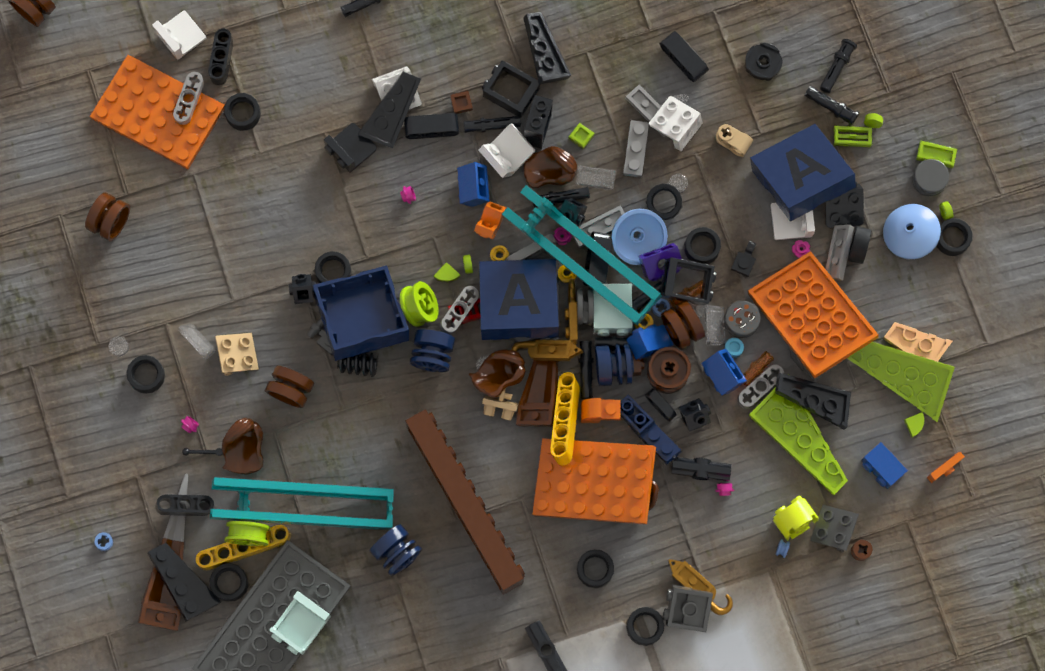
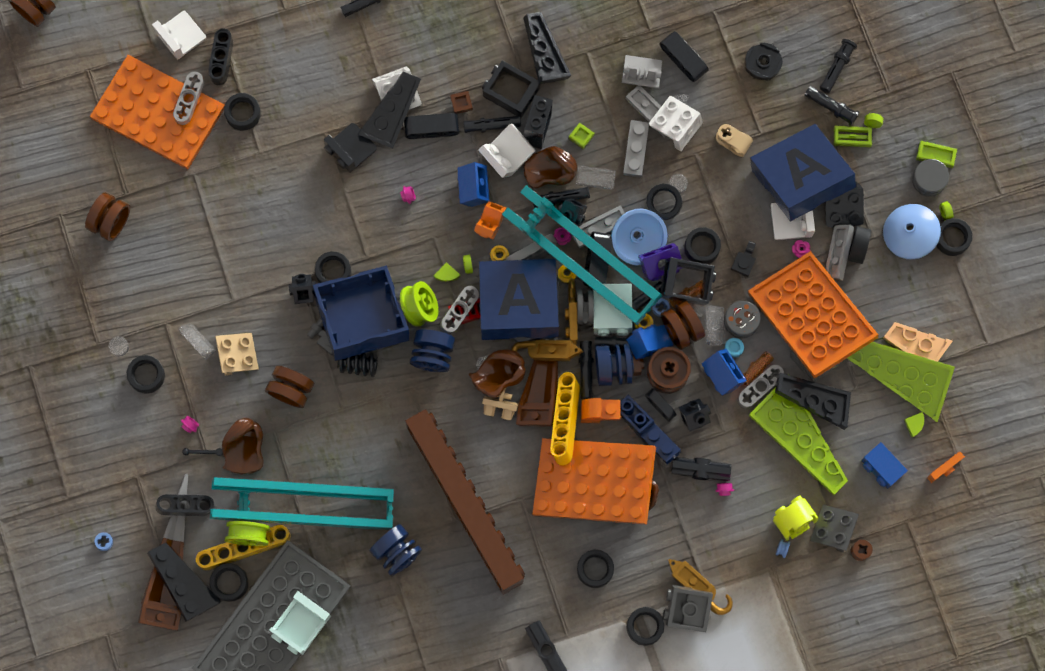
(642, 71): none -> light grey hinge

